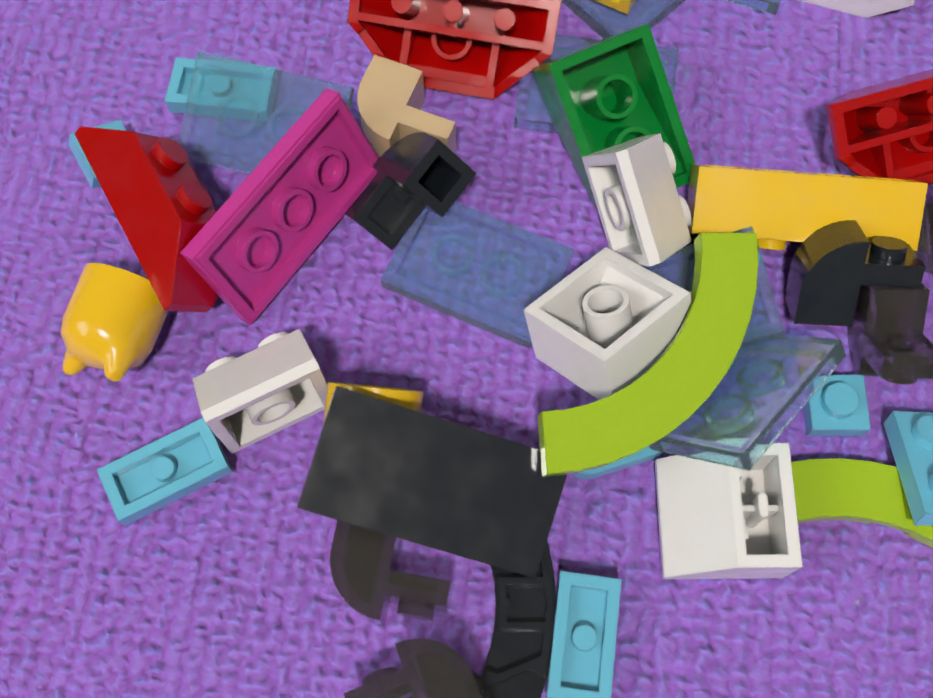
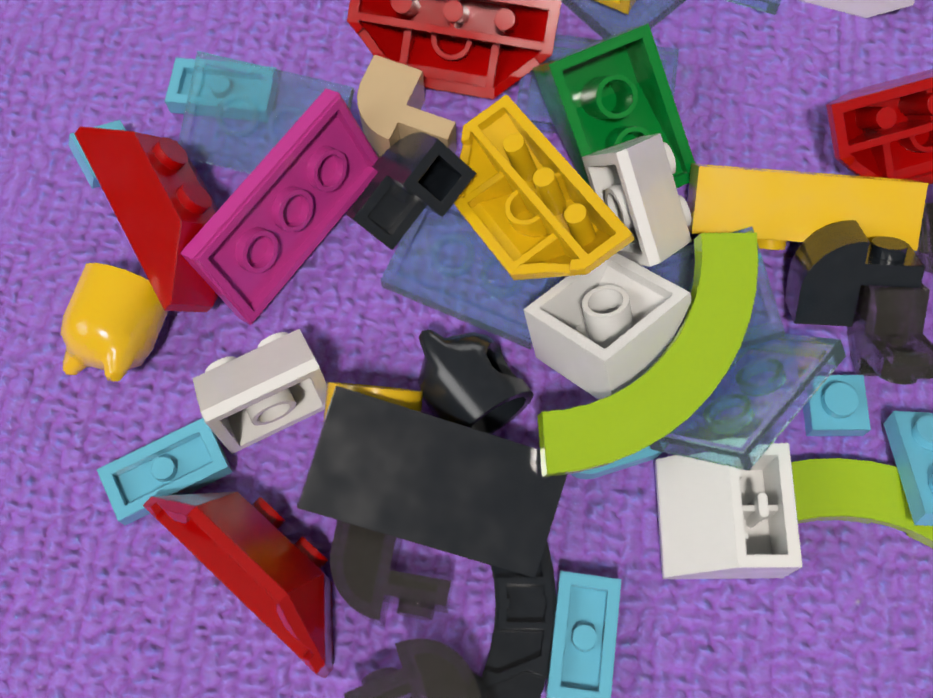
(259, 566): none -> red wedge
(470, 381): none -> black piece
(531, 201): none -> yellow wedge

